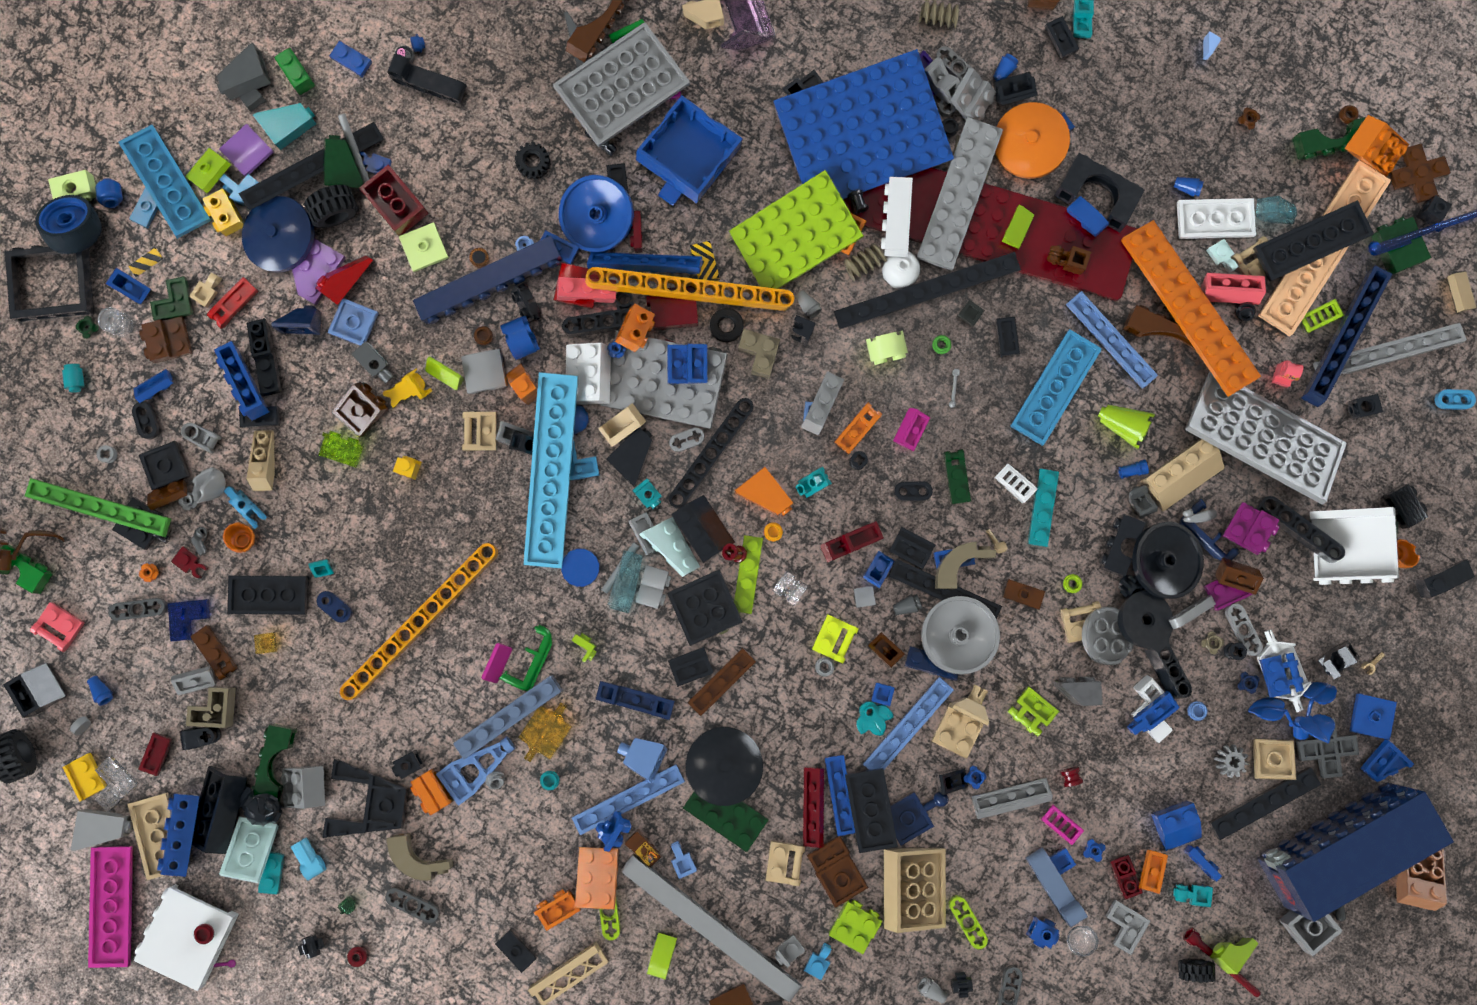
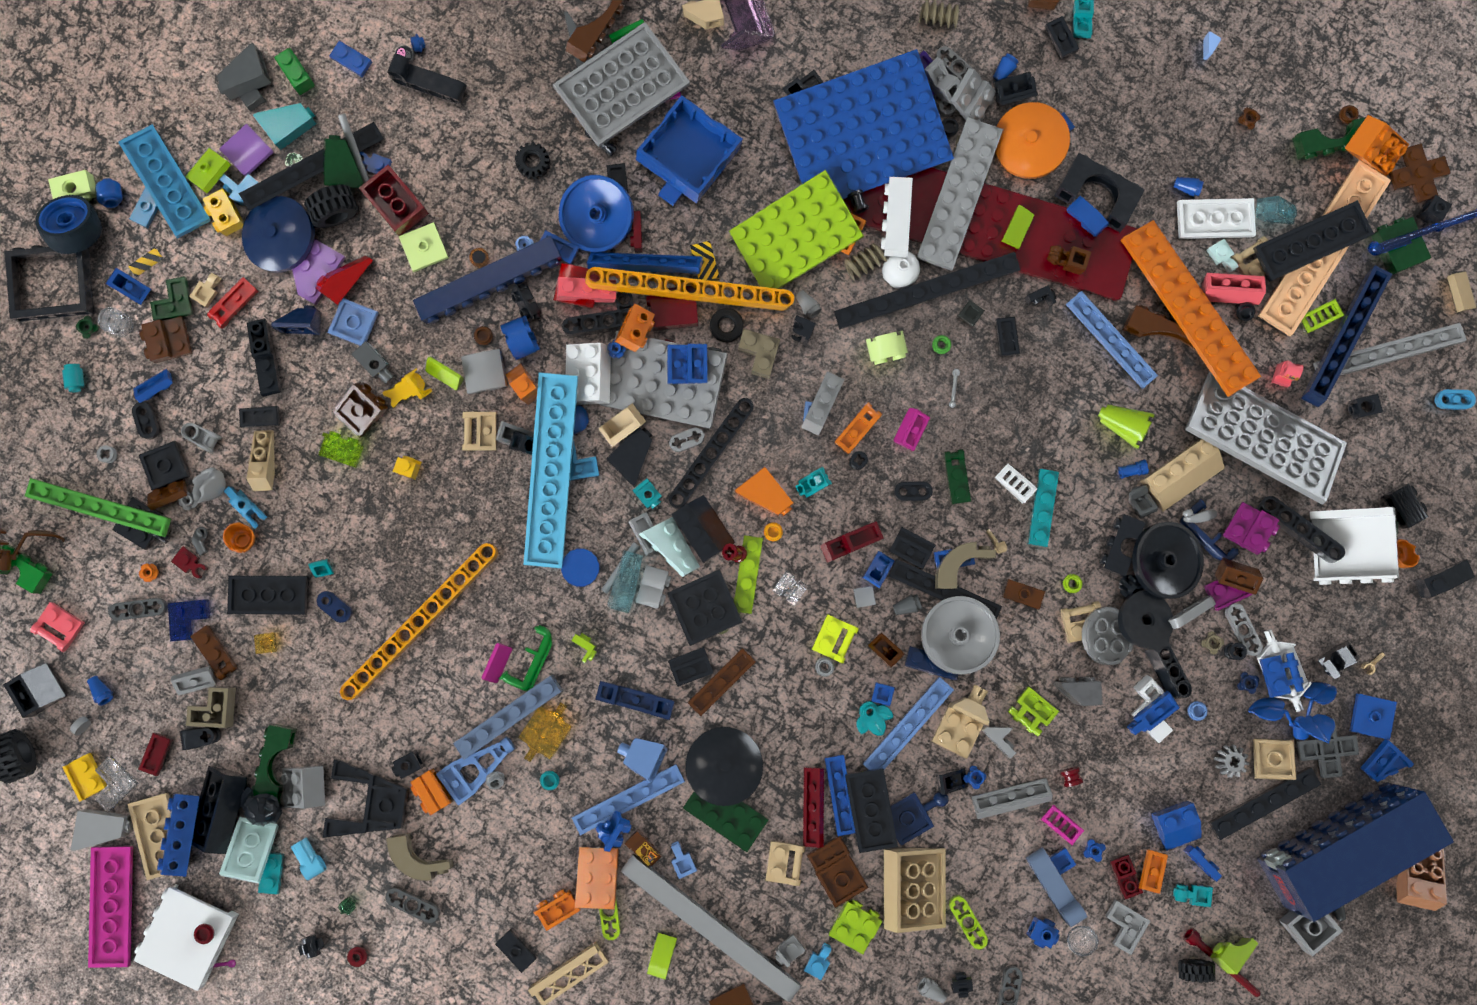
(241, 380): blue brick -> none
(291, 157): none -> clear green plate
(996, 735): none -> light grey slope
(1037, 296): none -> black bracket
(1055, 387): dark azure plate -> none

